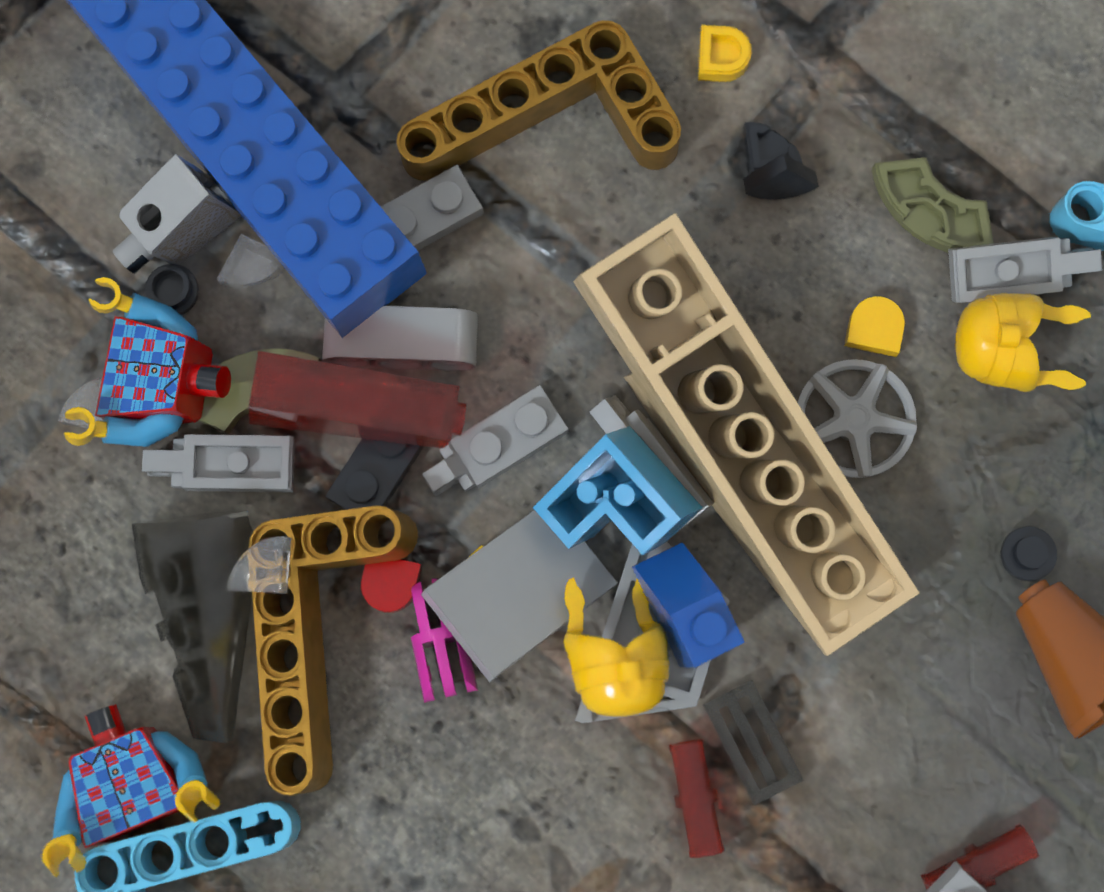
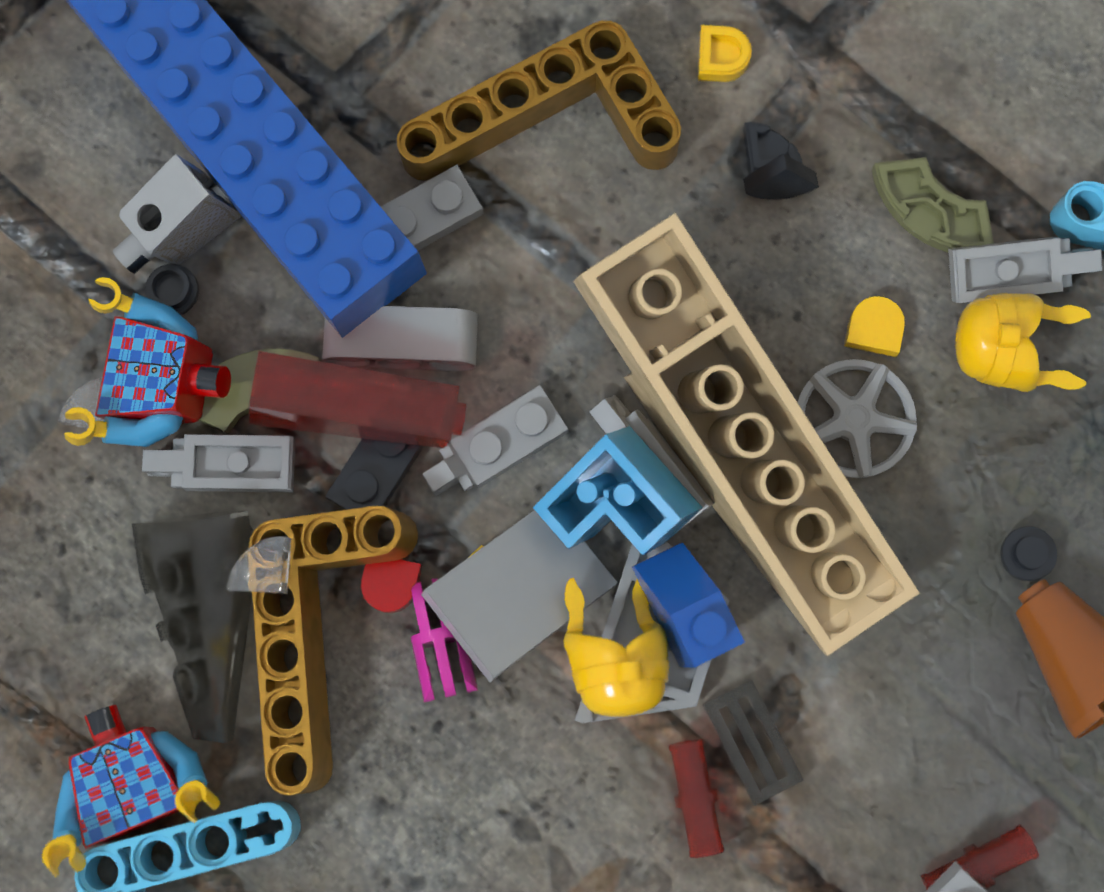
(249, 265): clear tile -> none

